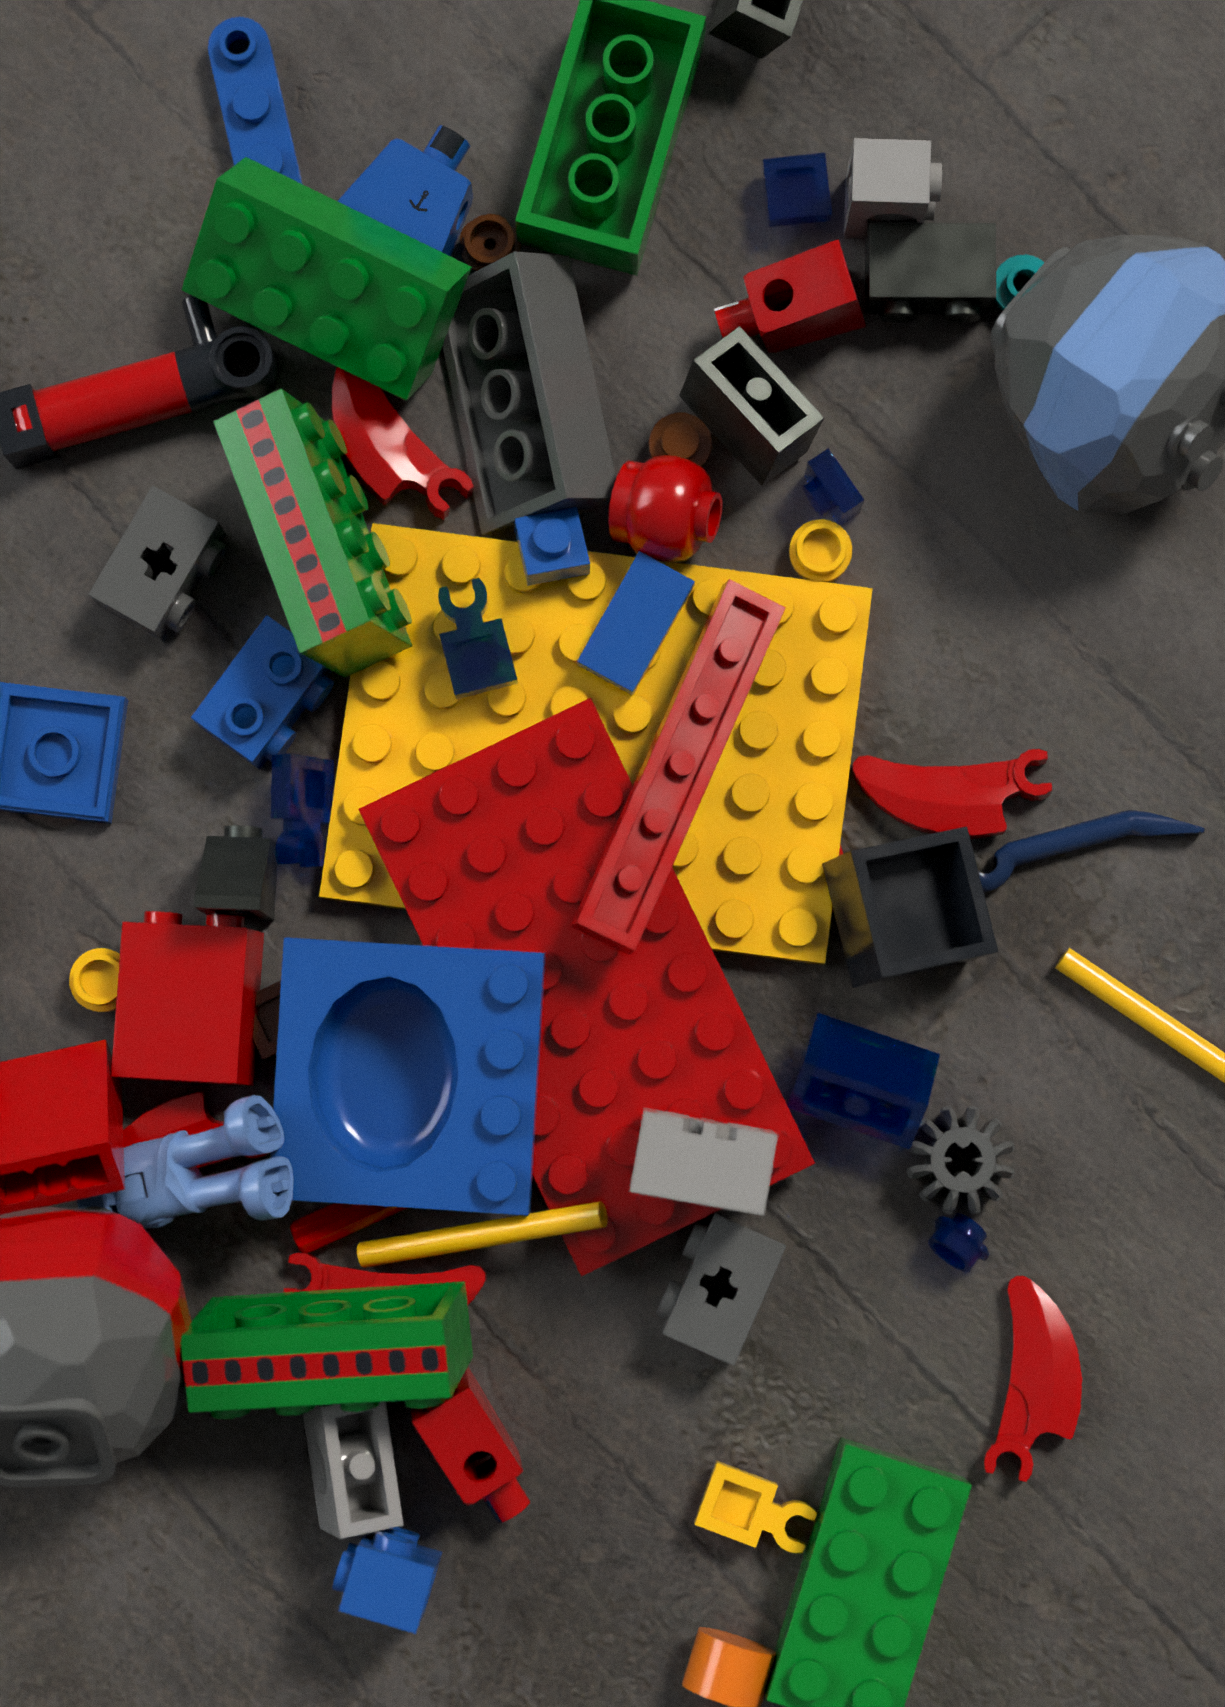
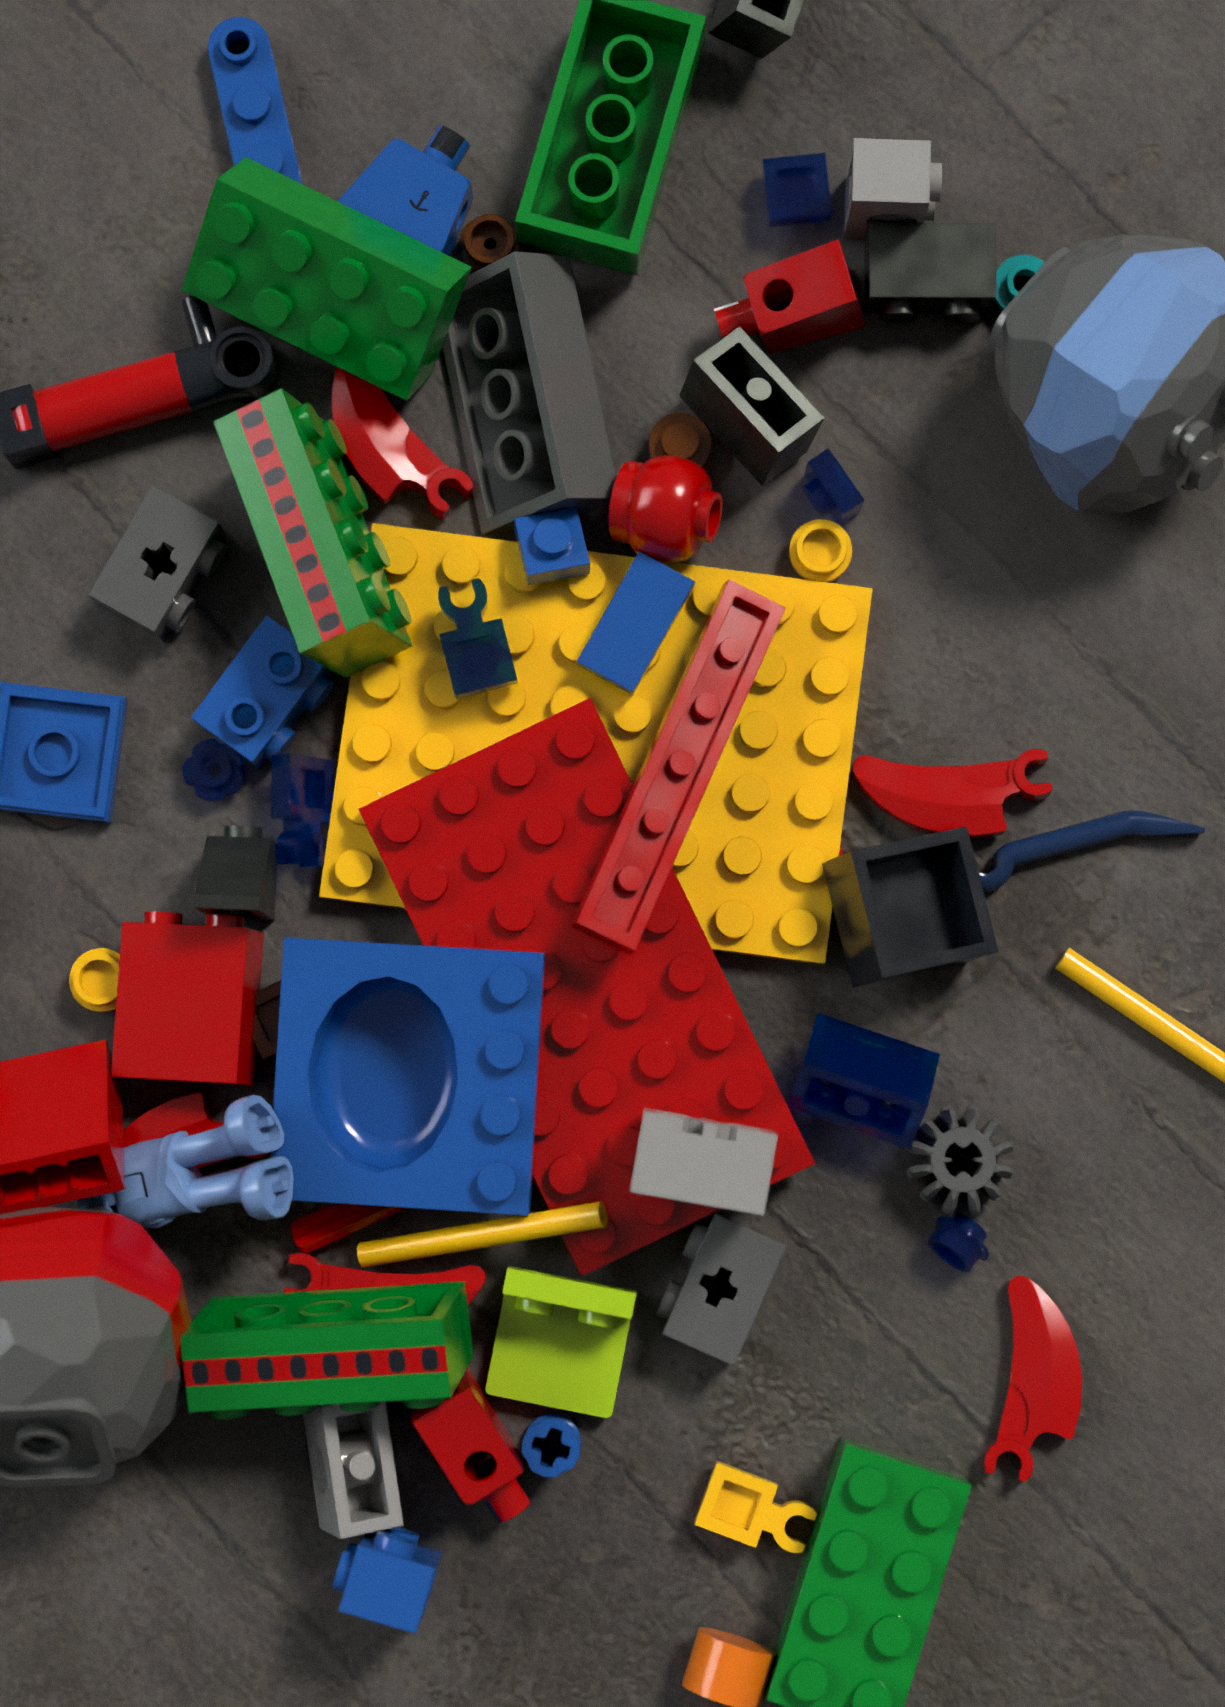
(213, 787): none -> clear blue plate
(560, 1342): none -> lime bracket
(569, 1437): none -> blue bush

